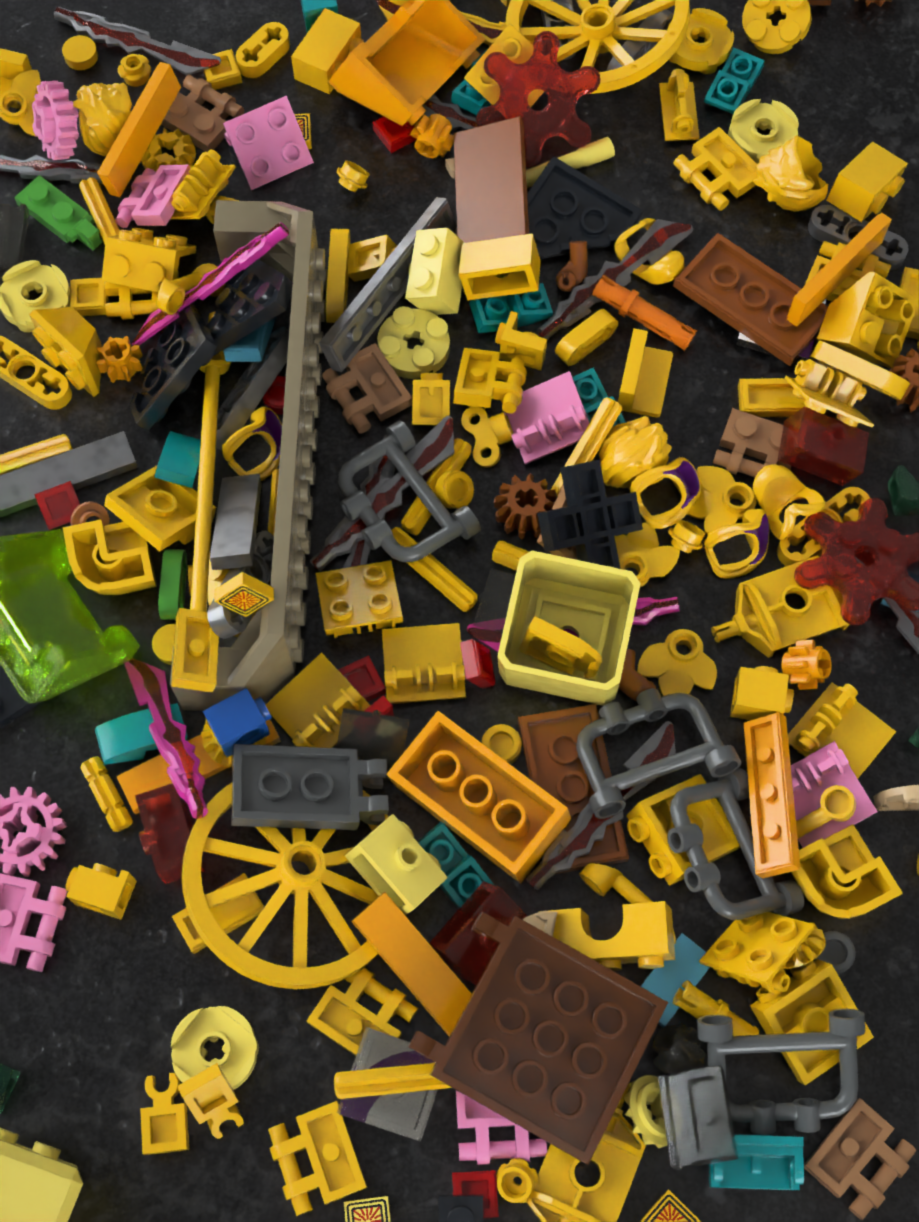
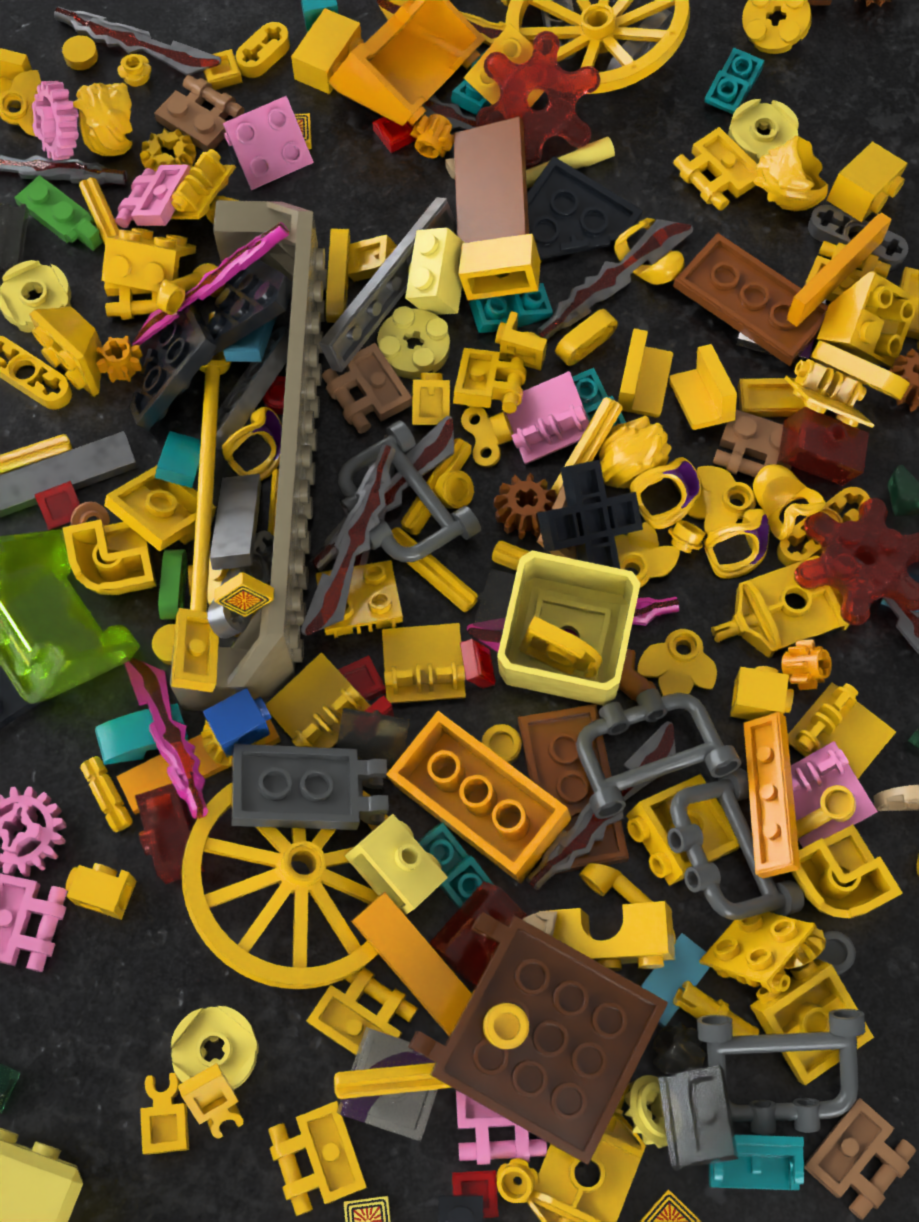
(88, 296): yellow tile -> none
(139, 129): light orange tile -> none
(228, 916): yellow tile -> none
(332, 591): none -> flat silver sword
(352, 176): yellow plate -> none
(506, 1026): none -> yellow tile
(575, 269): dark orange arm -> none
(637, 308): orange pin -> none
(679, 107): yellow hinge -> none
(706, 391): none -> yellow panel
(716, 46): yellow plate -> none

